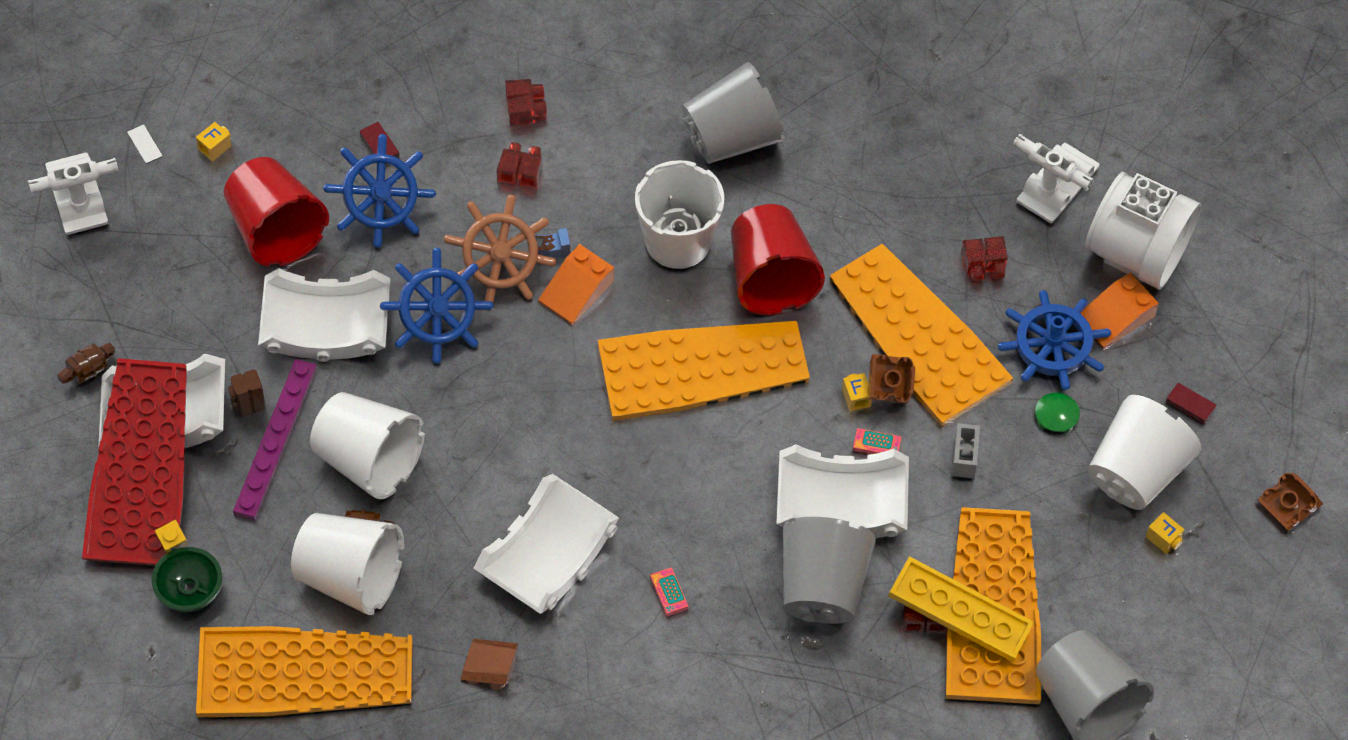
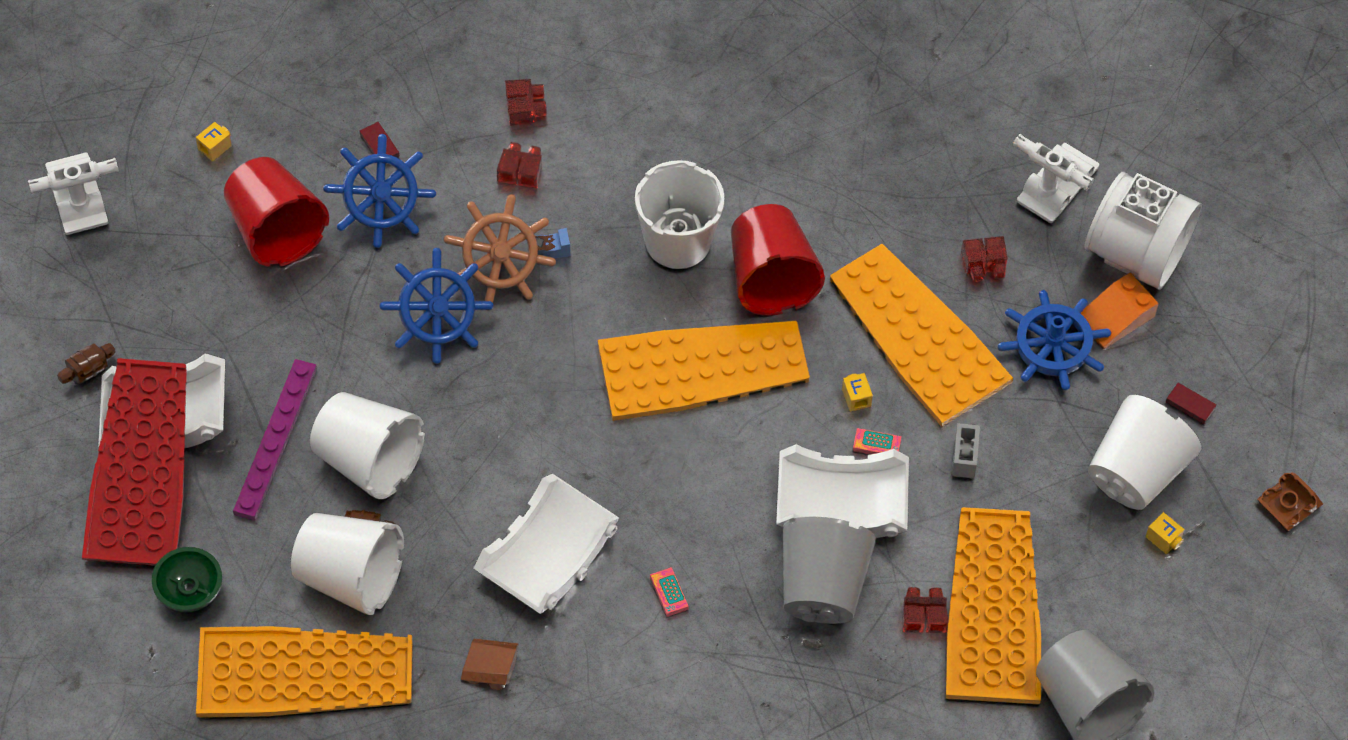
(144, 143): white sticker -> none
(171, 537): yellow brick -> none
(246, 393): reddish brown brick -> none
(324, 316): white panel -> none
(577, 284): orange slope -> none
(733, 116): light grey cone -> none
(891, 378): dark orange slope -> none
(961, 609): yellow plate -> none
(1057, 412): green dish -> none

